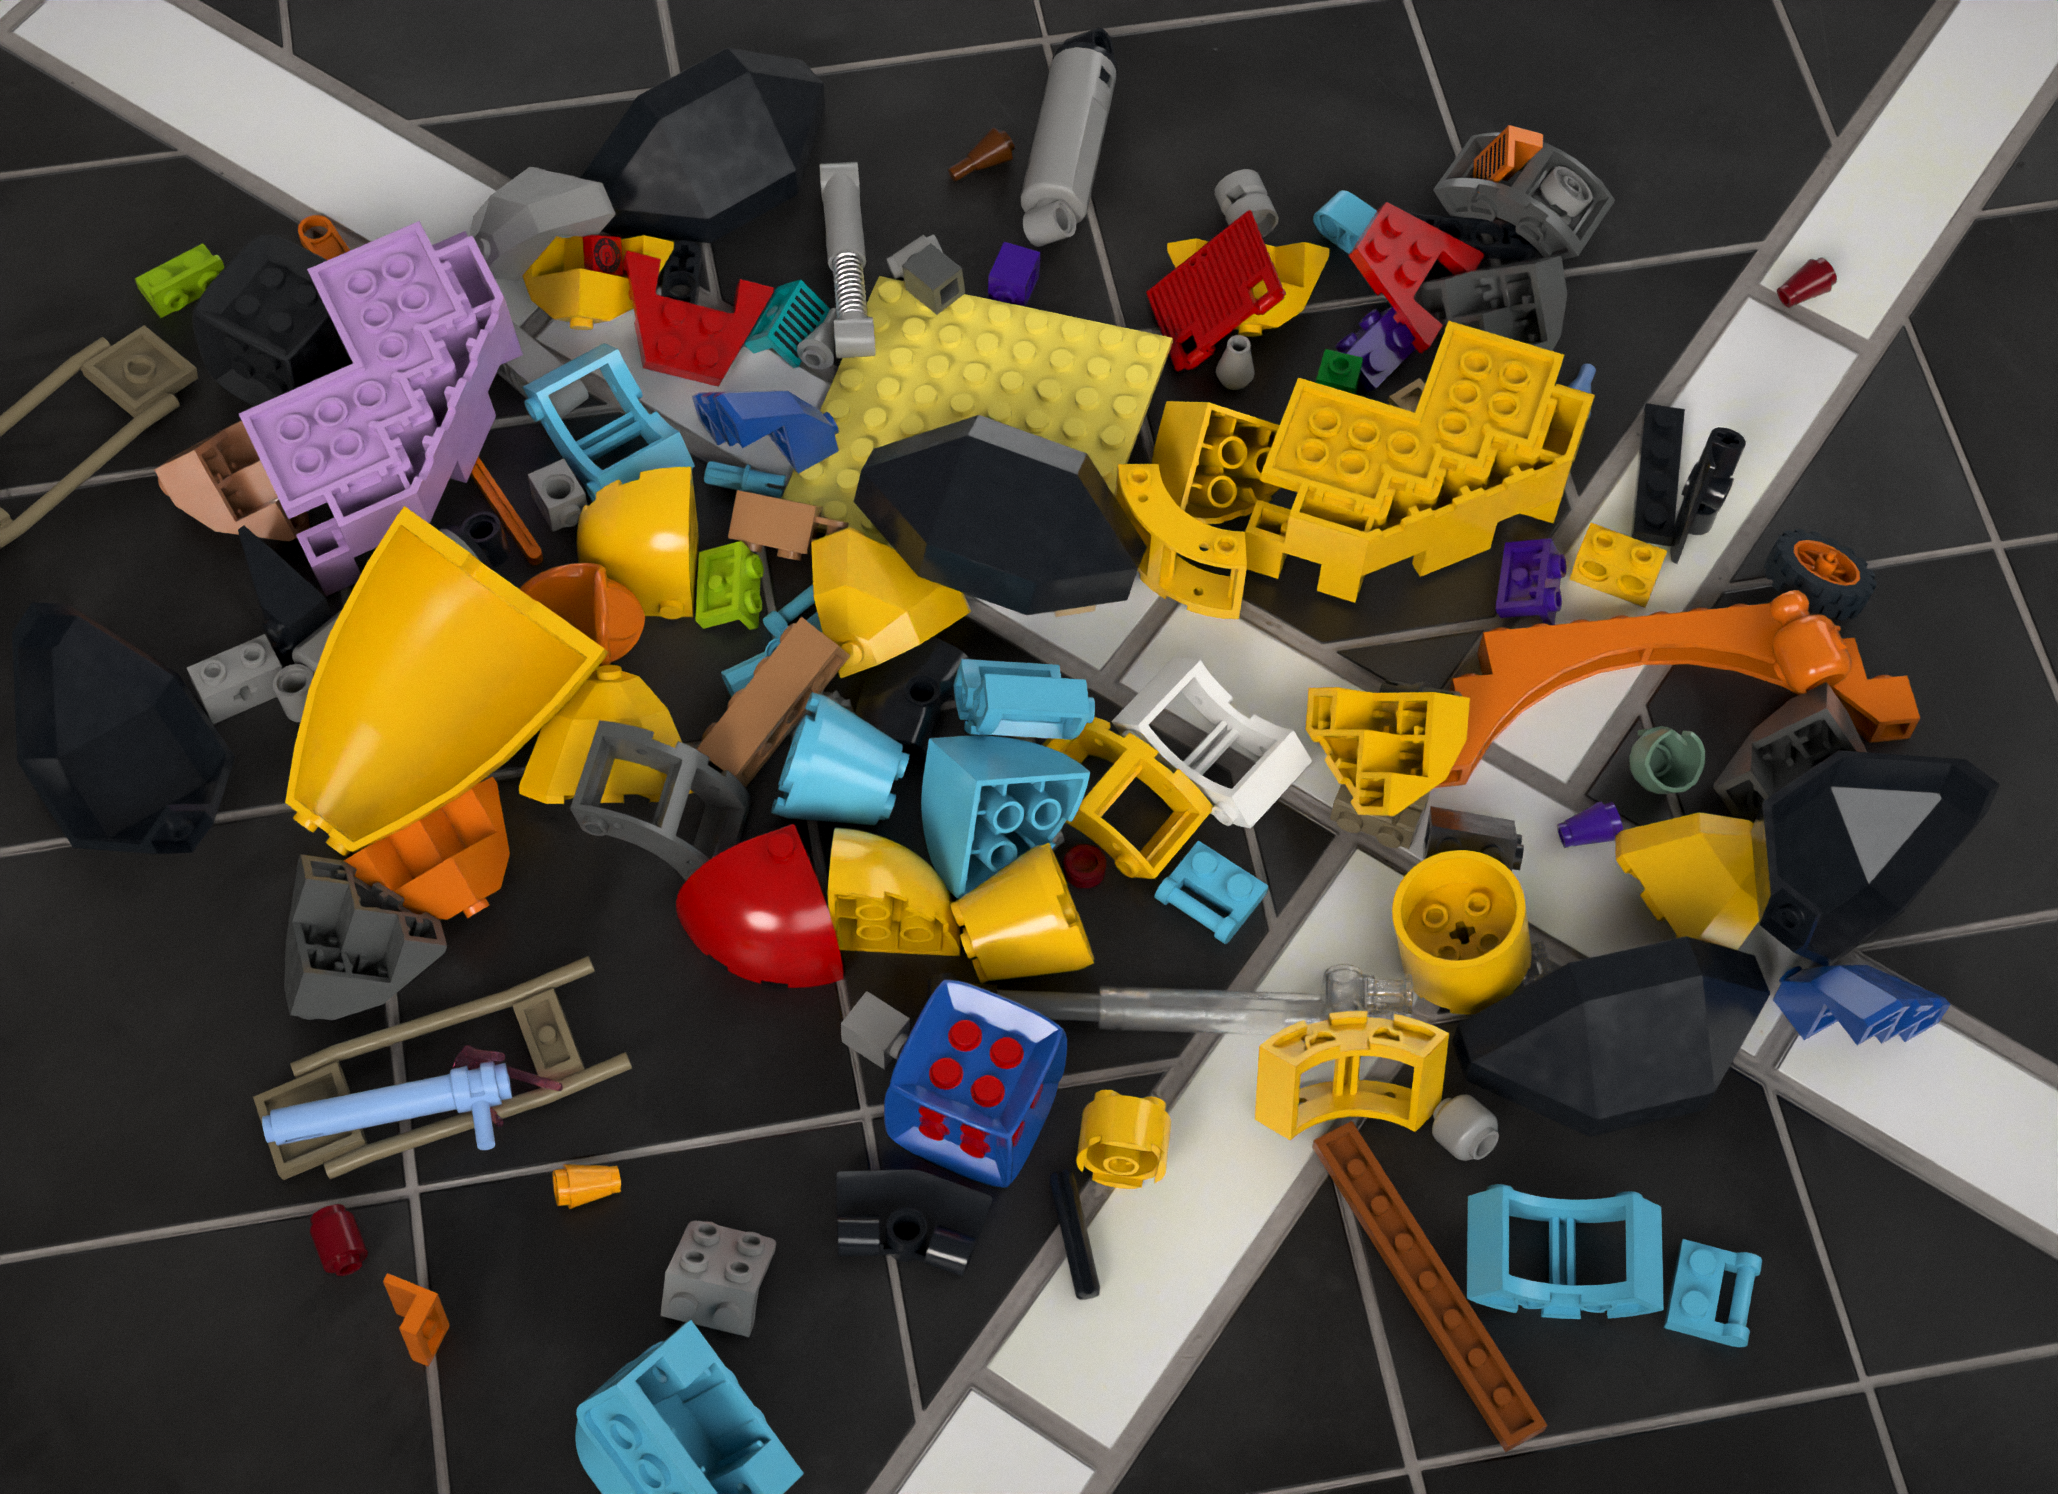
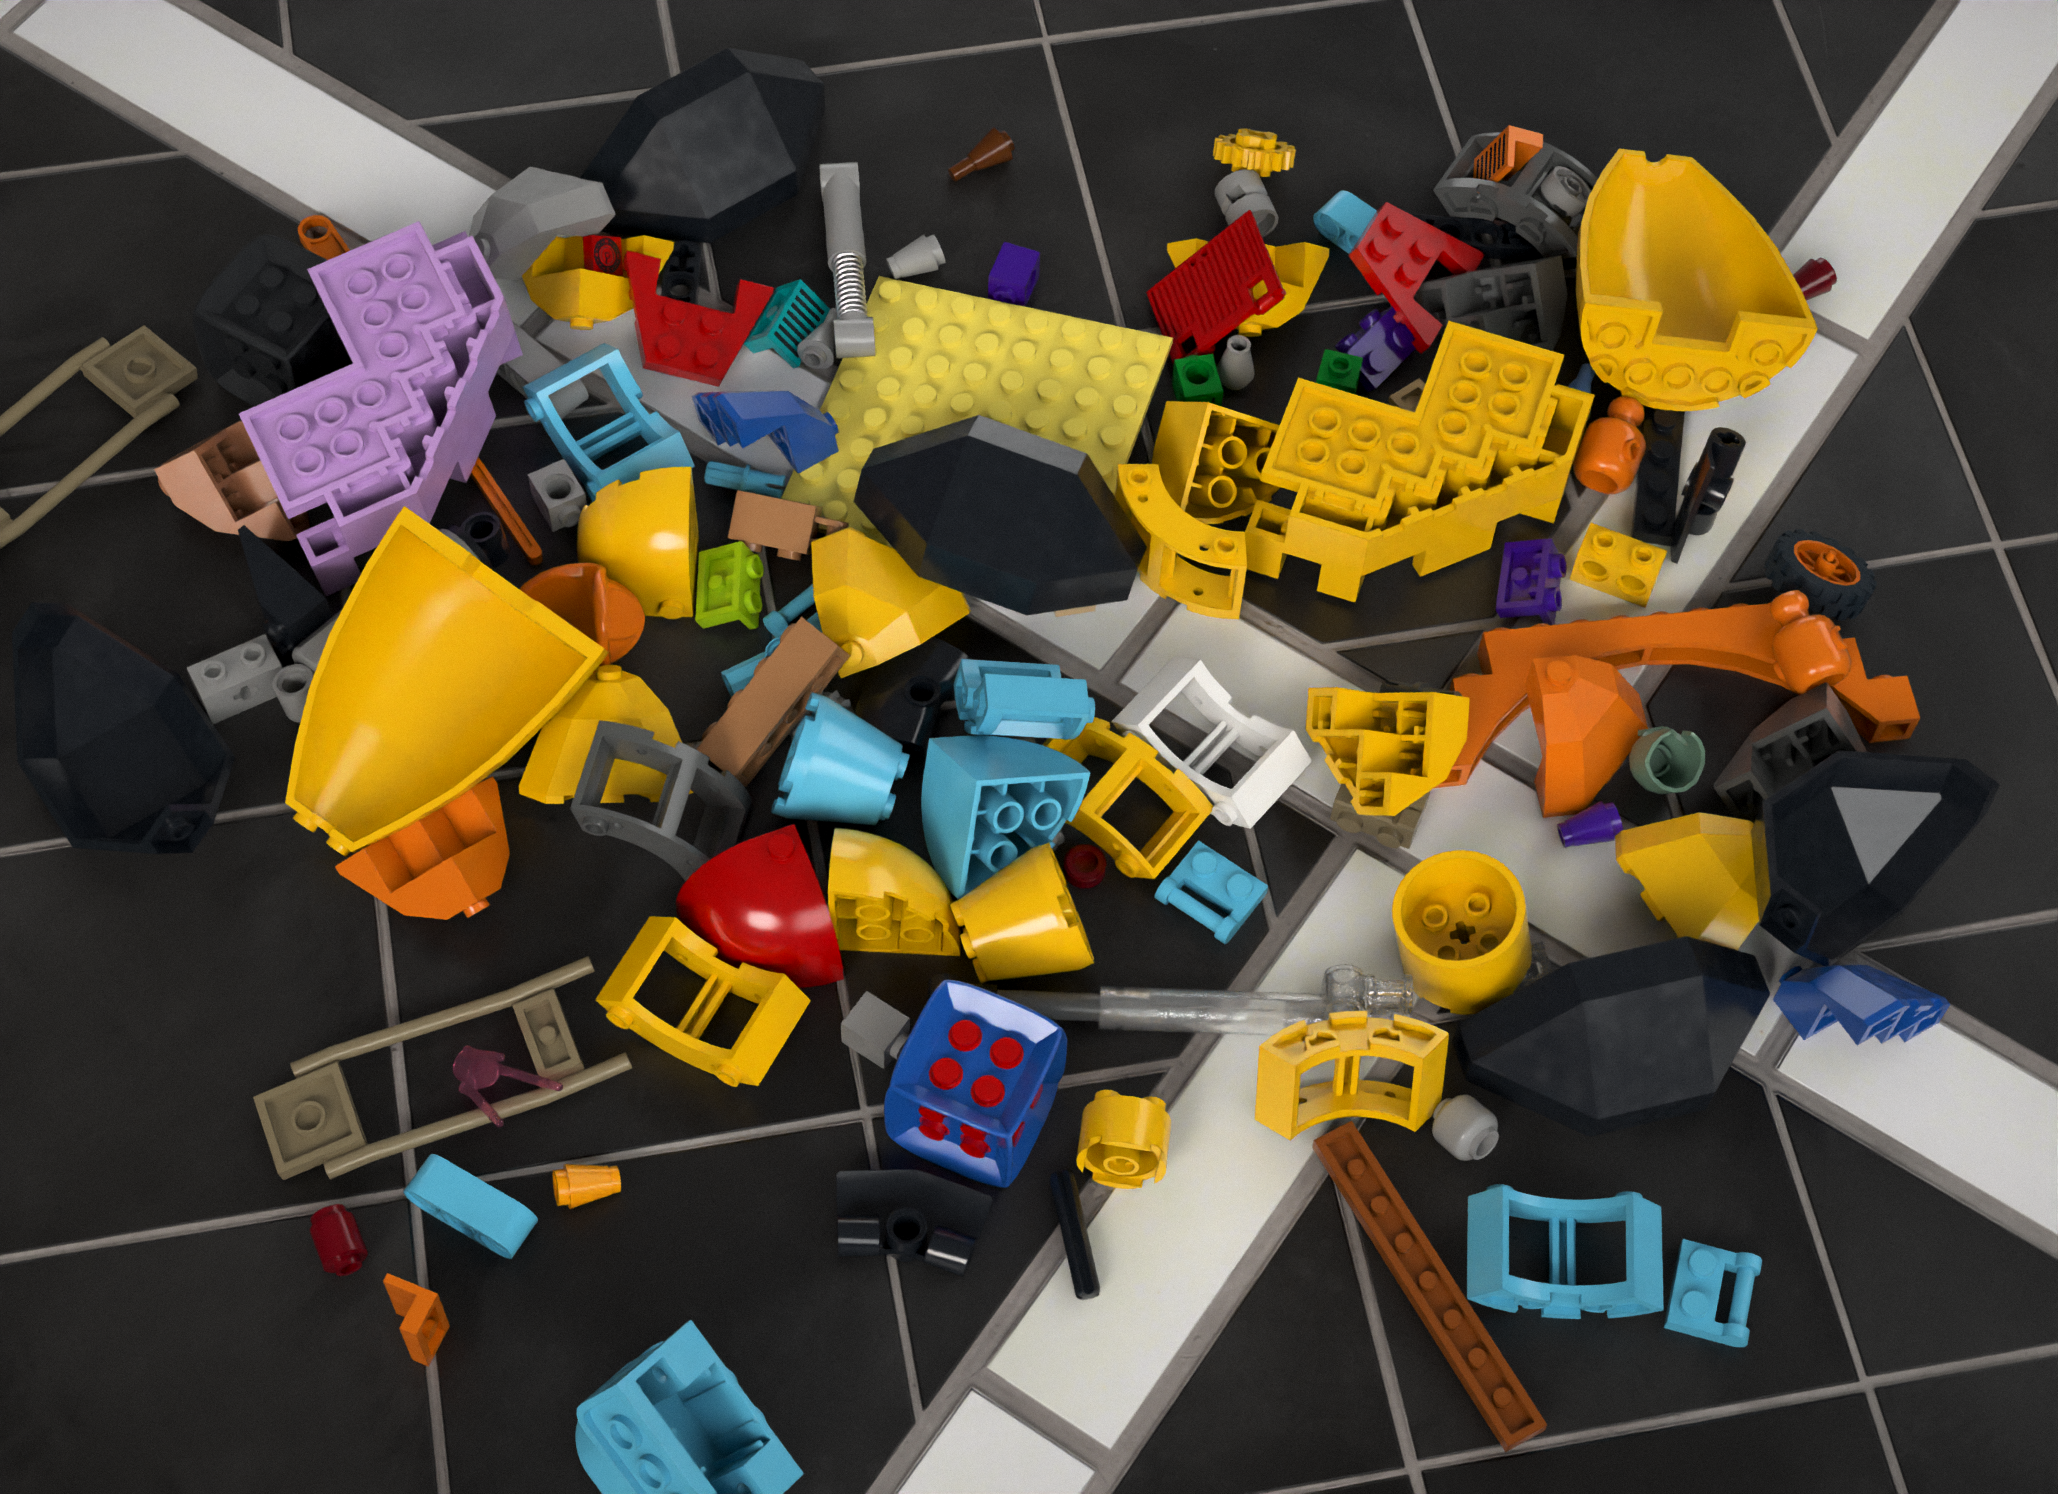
(179, 280): lime bracket -> none
(351, 942): dark grey brick -> none
(460, 1091): light blue cylinder -> none
(471, 1206): none -> medium azure beam
(716, 1277): light grey bracket -> none
(760, 1041): none -> yellow window
(933, 278): dark grey brick -> none
(1068, 137): light grey piece -> none
(1197, 380): none -> green brick
(1254, 152): none -> yellow gear
(1473, 832): black brick -> none
(1584, 728): none -> orange brick
(1612, 448): none -> orange piece
(1682, 288): none -> yellow panel

